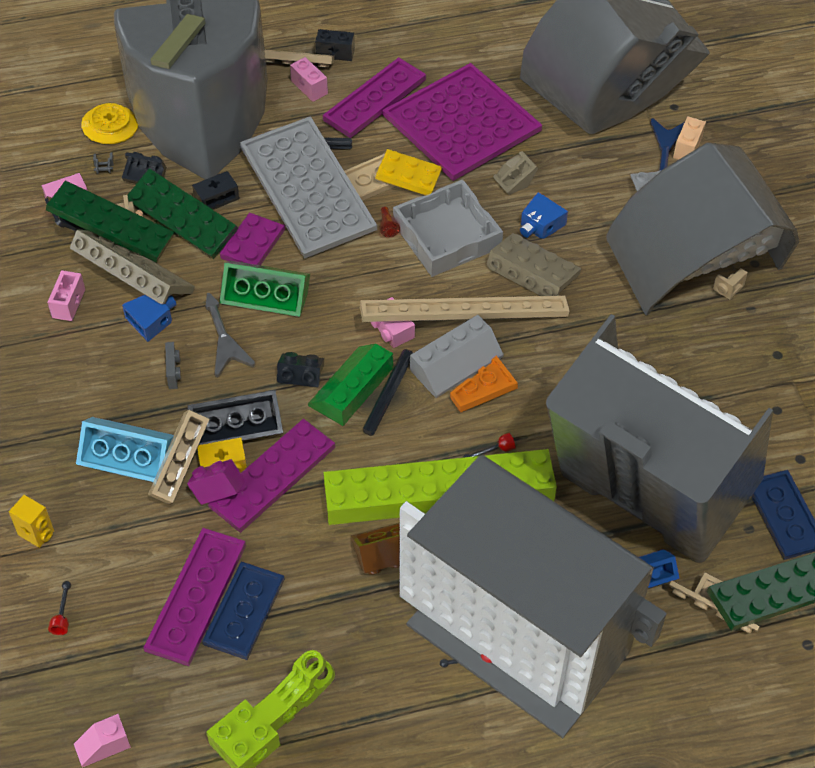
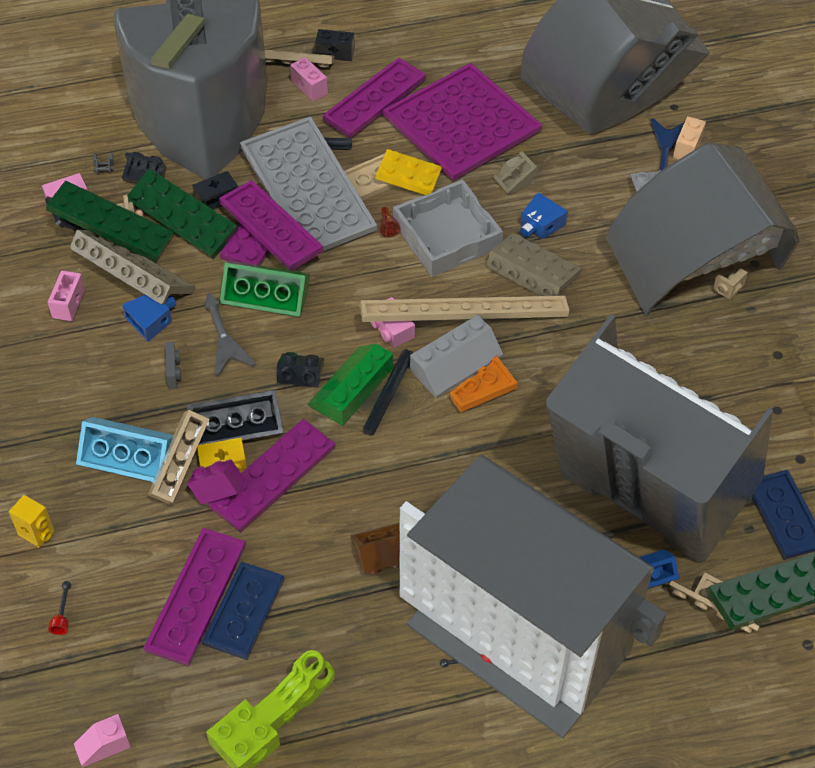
(109, 124): yellow piece -> none
(271, 225): none -> magenta plate
(382, 490): lime brick -> none
(505, 443): red hinge -> none

